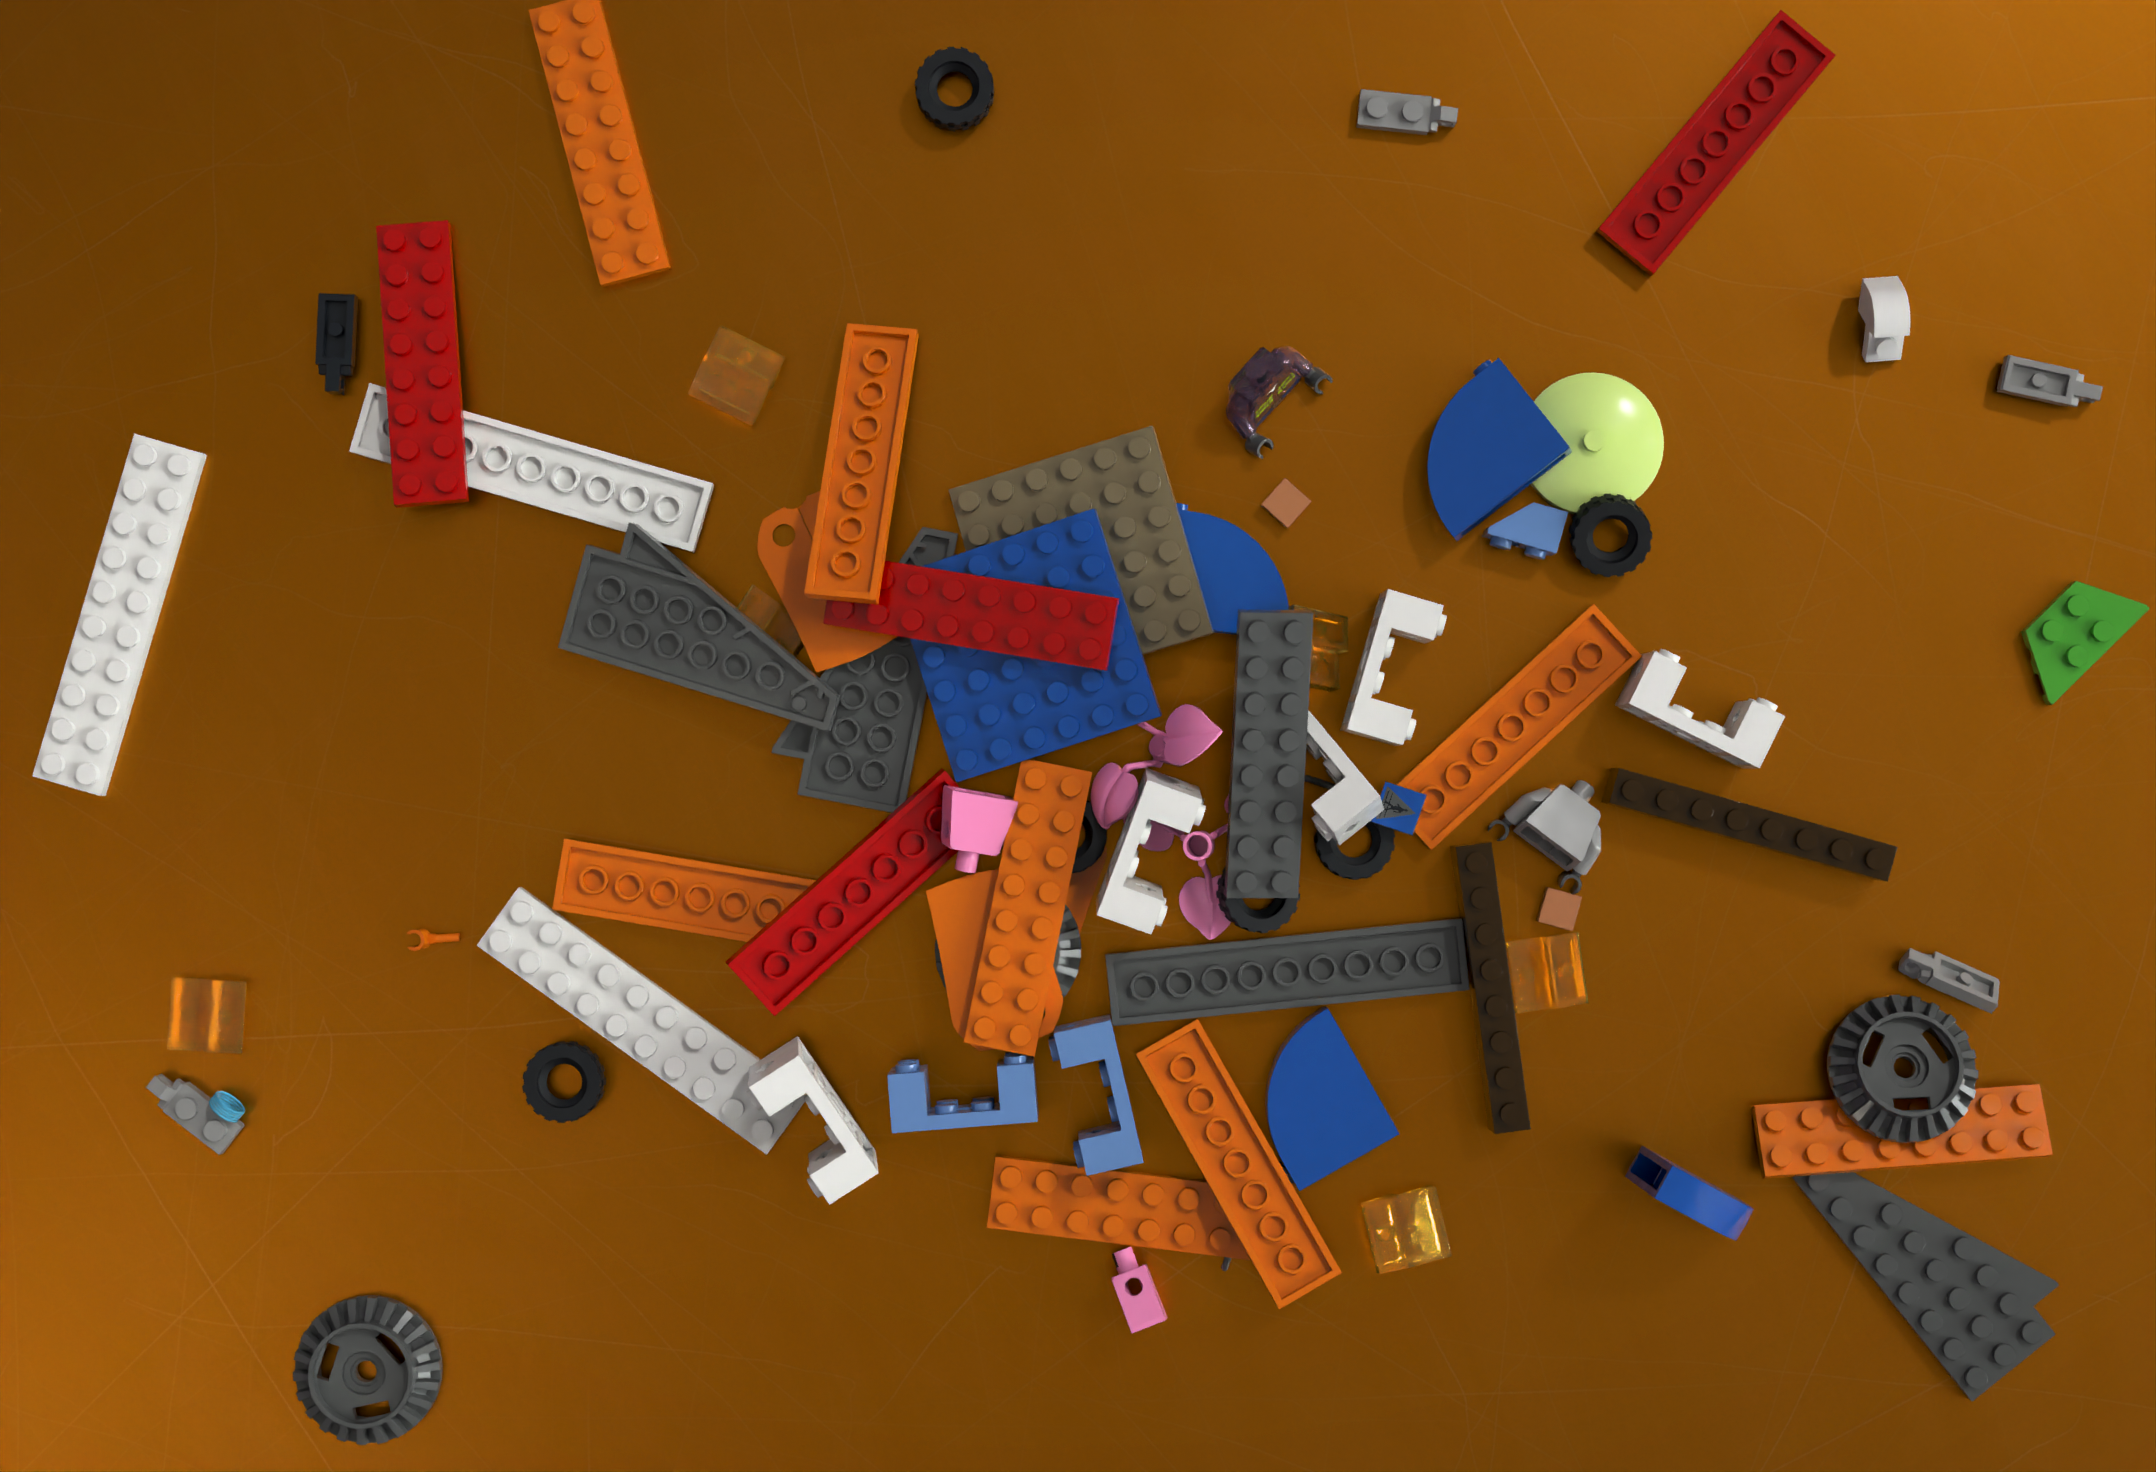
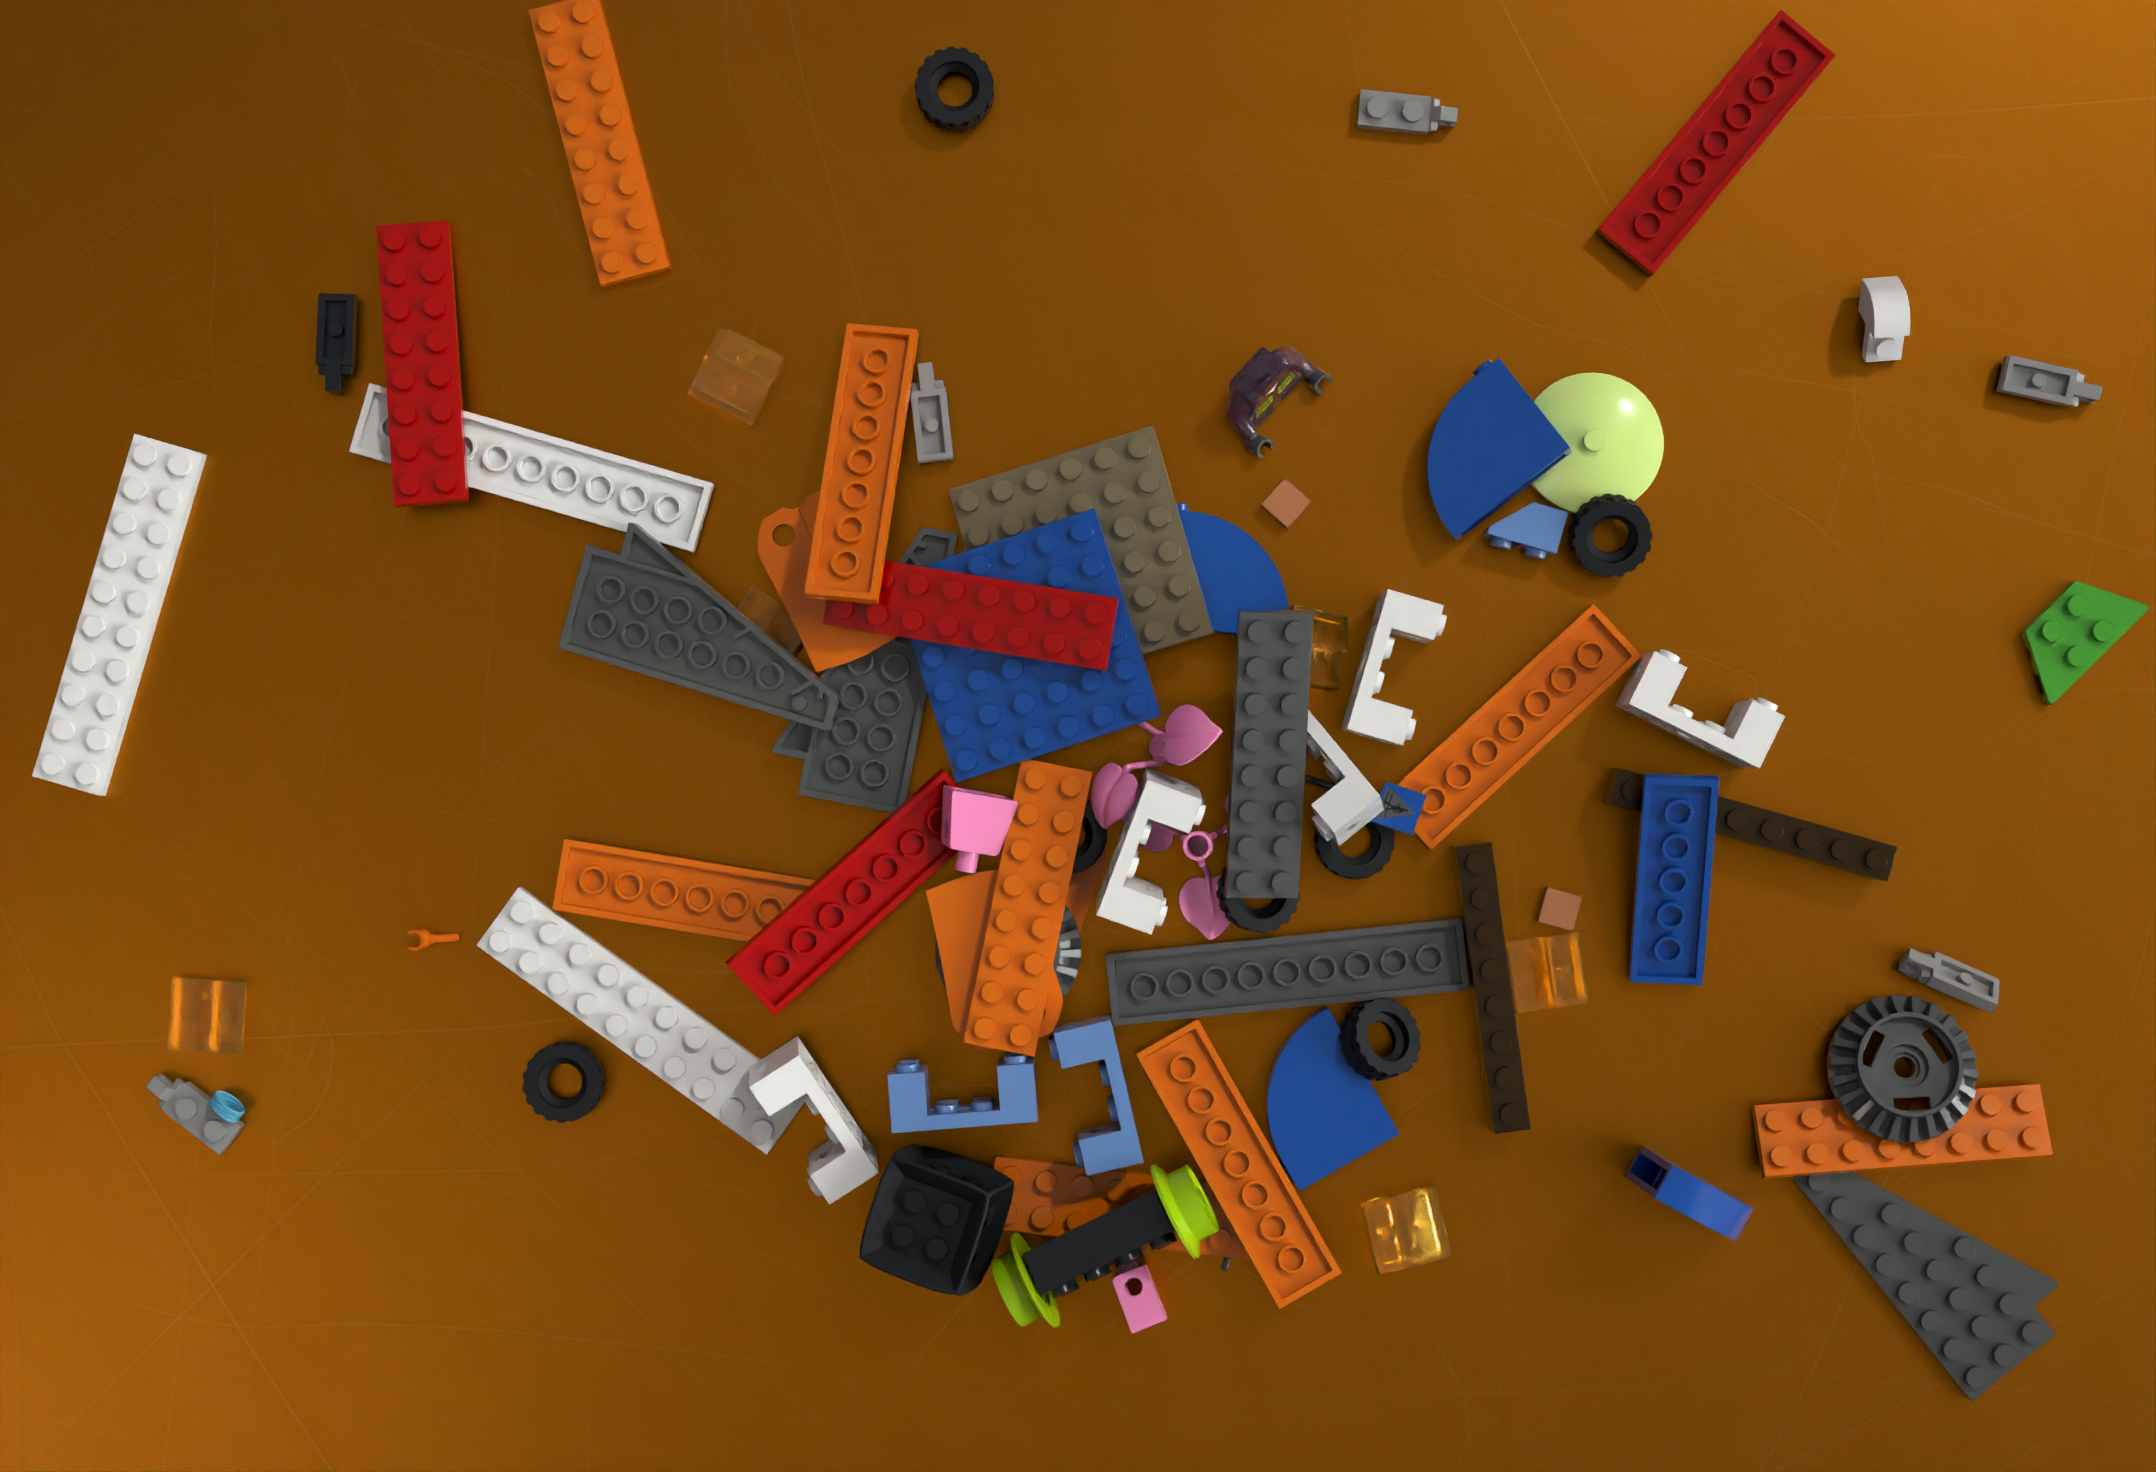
(355, 1329): dark grey gear -> none
(931, 417): none -> light grey hinge
(936, 1219): none -> black piece
(1035, 1277): none -> brick
(1402, 1030): none -> black tyre
(1559, 826): light grey torso -> none
(1673, 878): none -> blue plate

